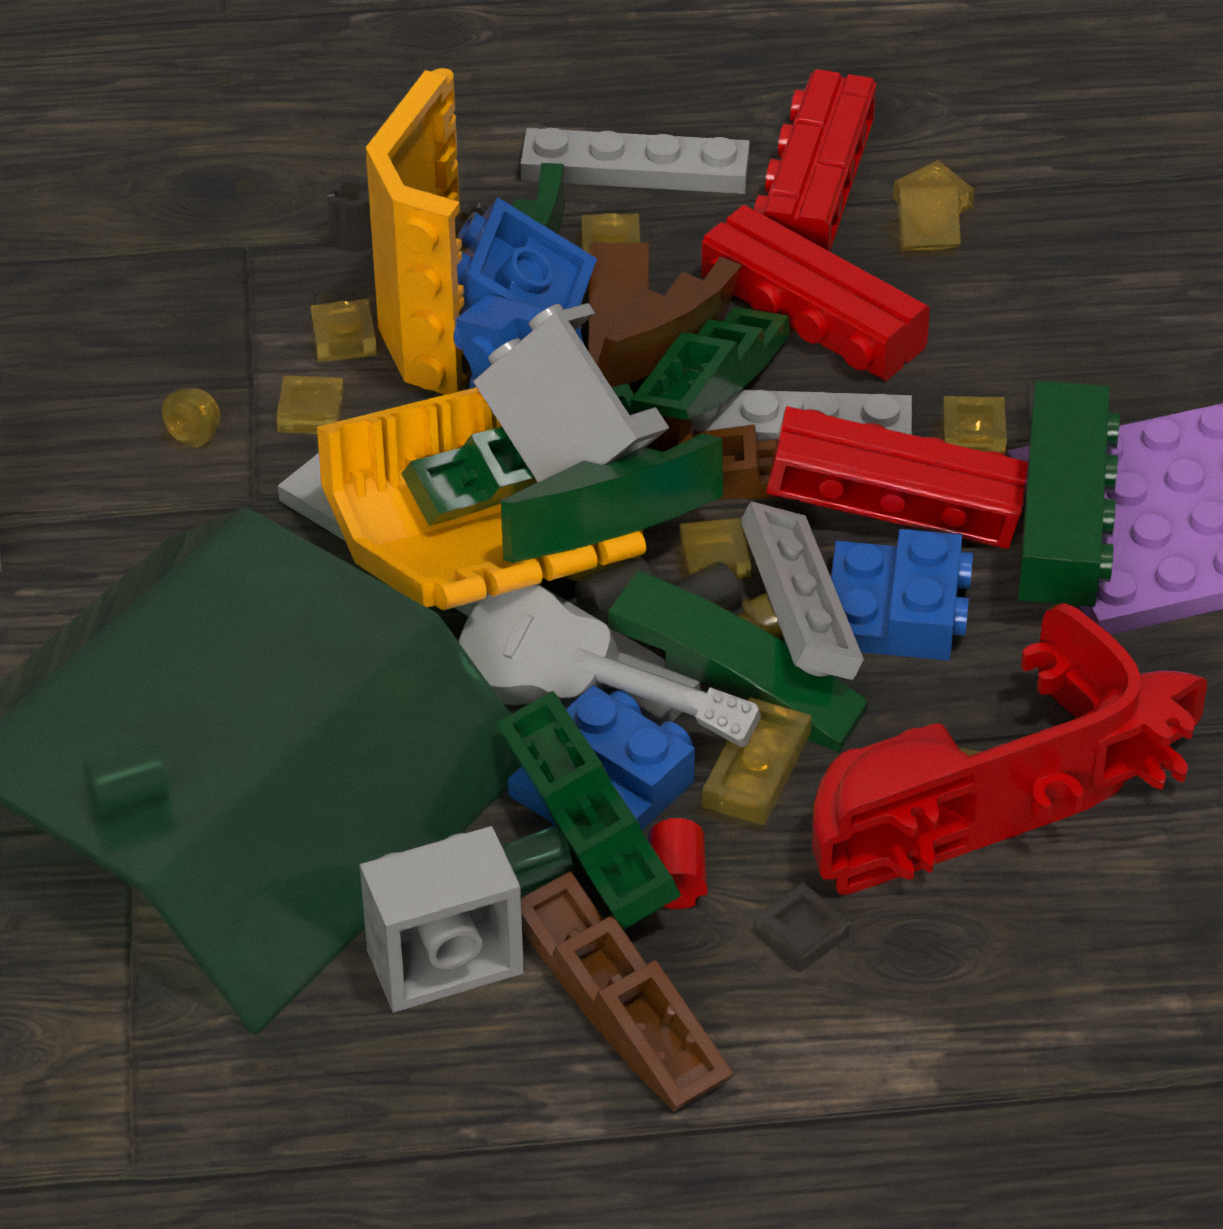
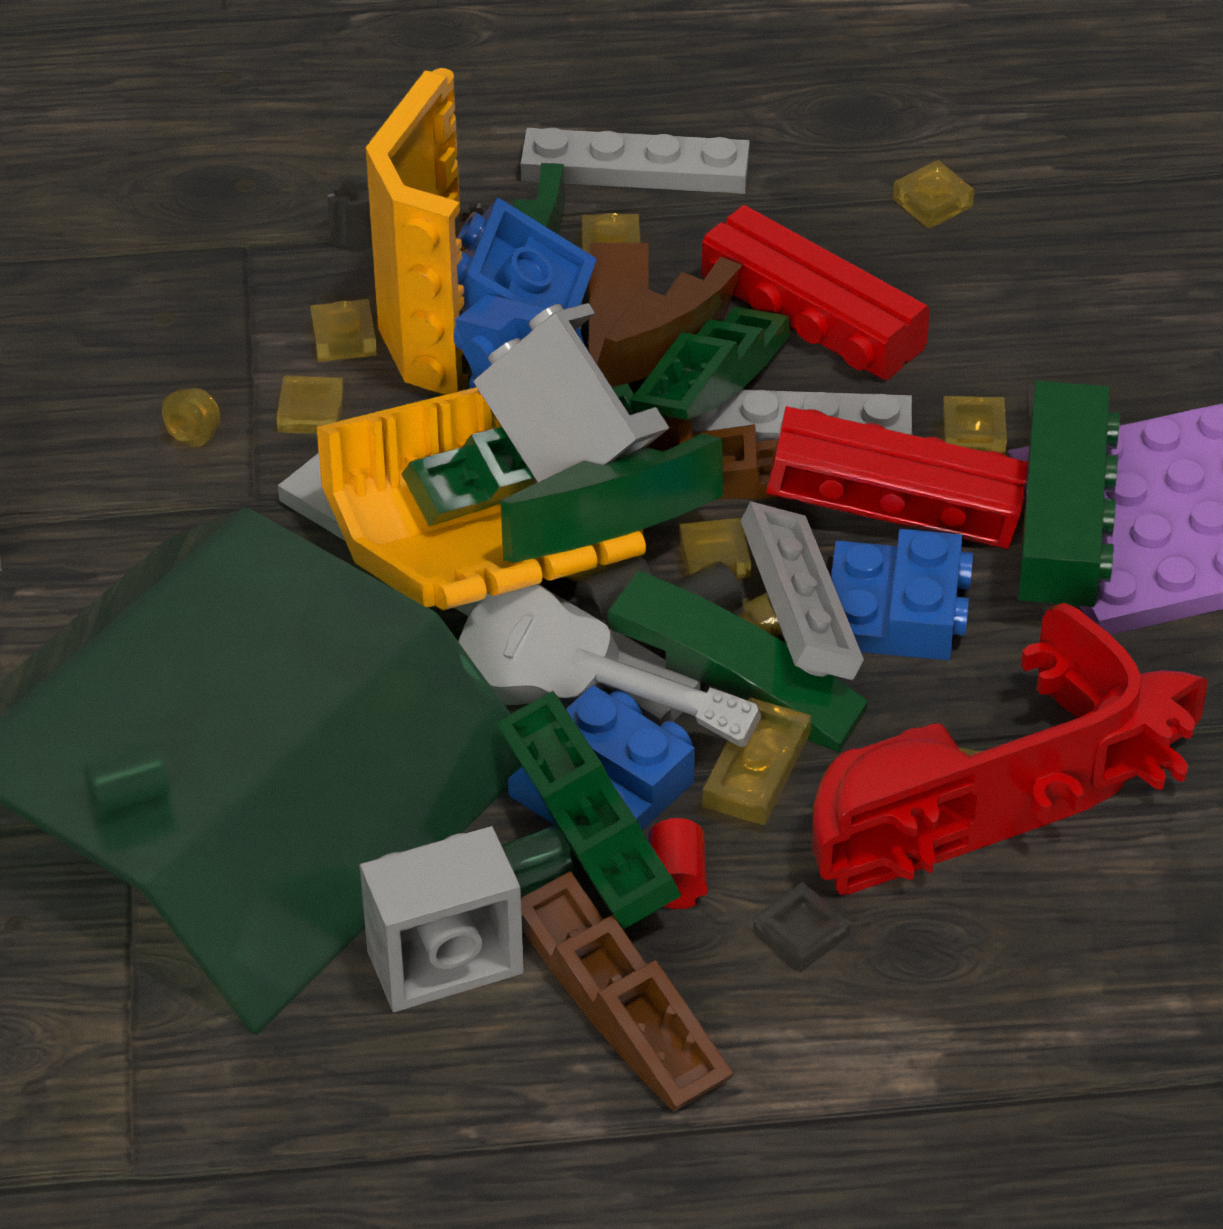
(819, 155): red brick -> none
(929, 218): clear yellow plate -> none

